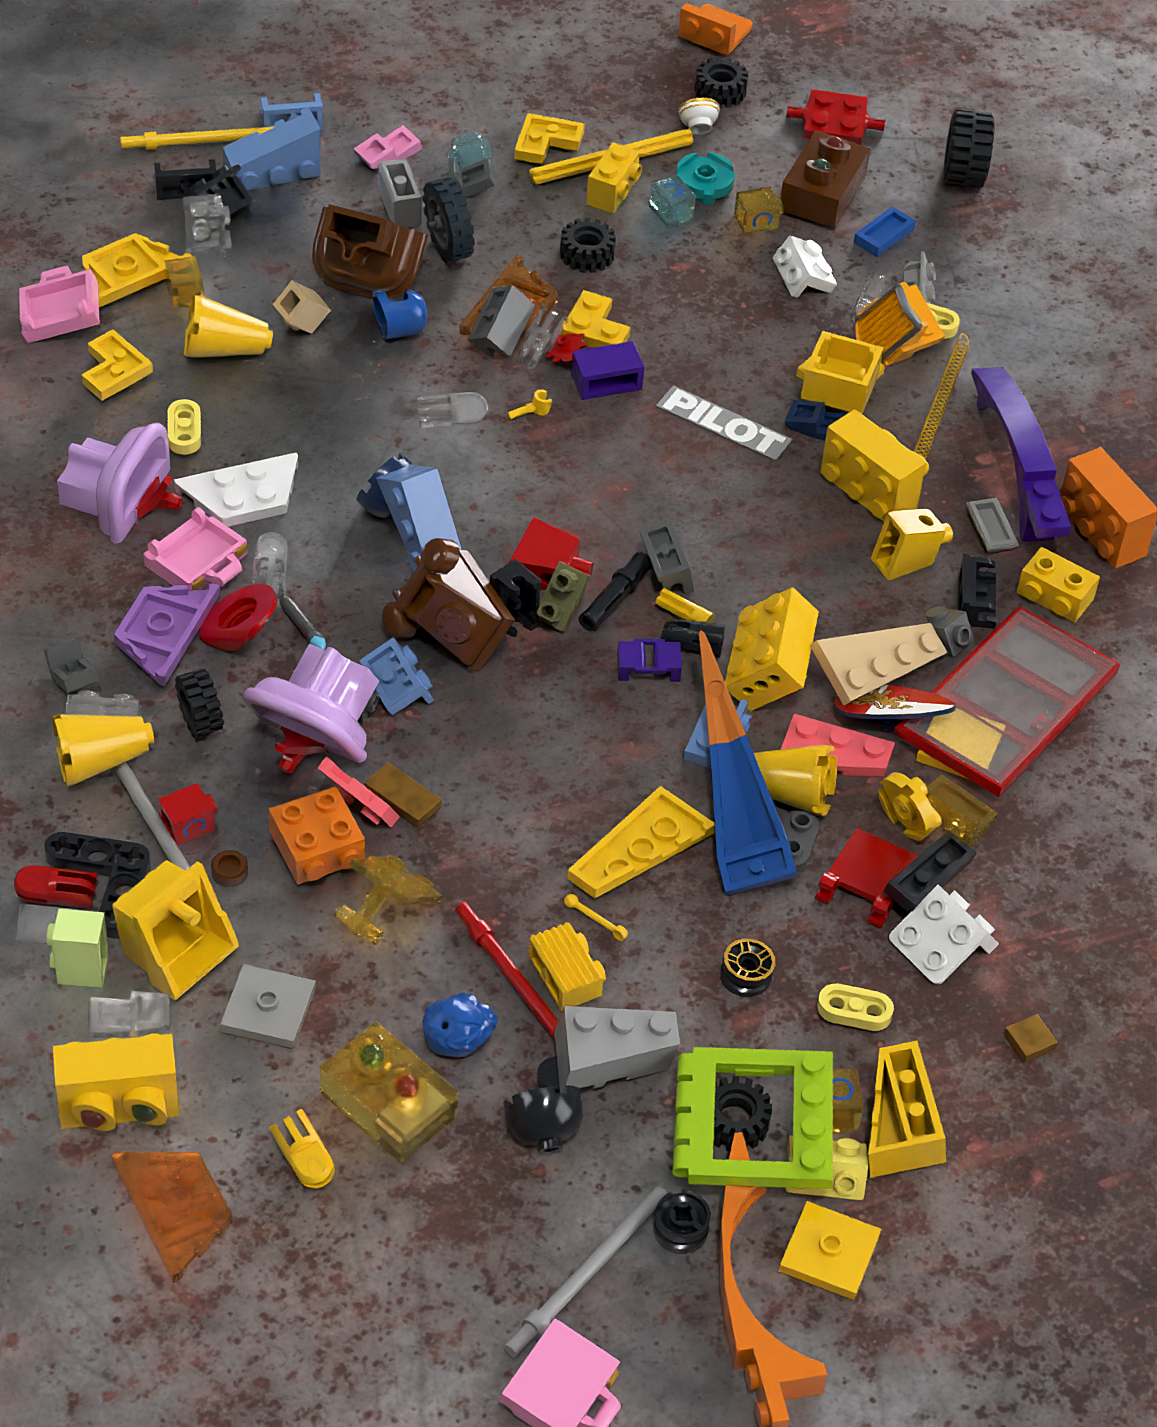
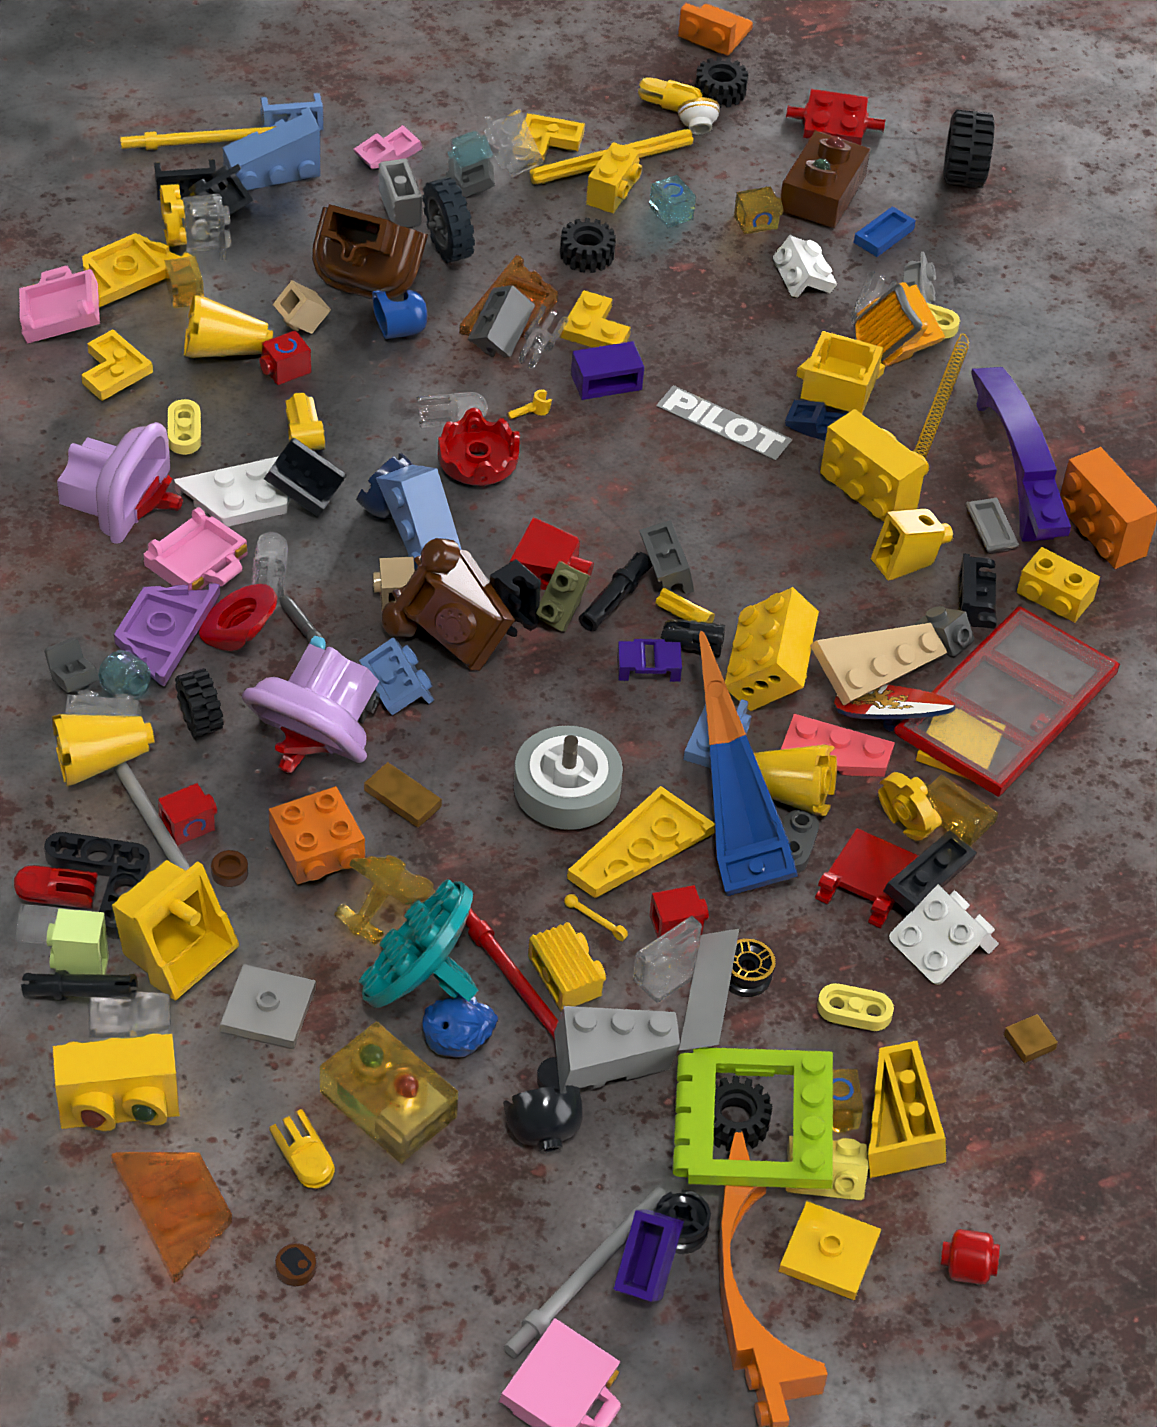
(65, 985): none -> black pin
(124, 674): none -> clear light blue head
(172, 214): none -> yellow plate
(285, 357): none -> red brick
(295, 1264): none -> reddish brown tile
(304, 422): none -> yellow piece
(305, 476): none -> black bracket
(352, 790): coral wing -> none
(392, 575): none -> tan brick
(422, 949): none -> teal bracket
(478, 435): none -> red plate
(514, 142): none -> clear bracket
(564, 346): red piece -> none
(568, 777): none -> wheel
(648, 1255): none -> dark purple piece
(668, 94): none -> yellow arm
(668, 960): none -> clear bracket
(675, 906): none -> red brick
(695, 169): teal plate -> none
(709, 990): none -> light grey sticker
(971, 1256): none -> red head

